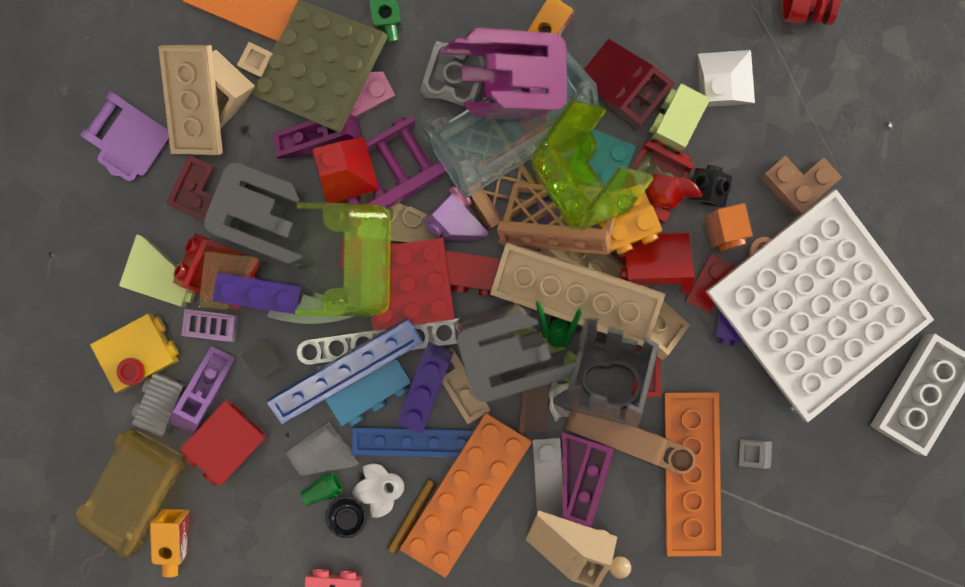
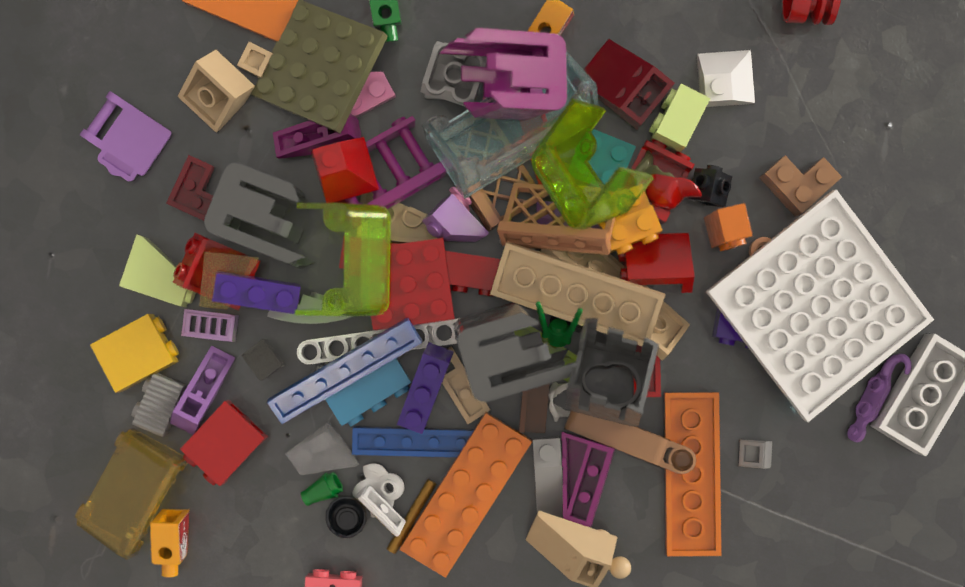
(130, 371): red plate -> none
(190, 99): tan tile -> none
(381, 510): none -> white slope
(711, 272): red plate -> none
(875, 395): none -> medium lavender piece

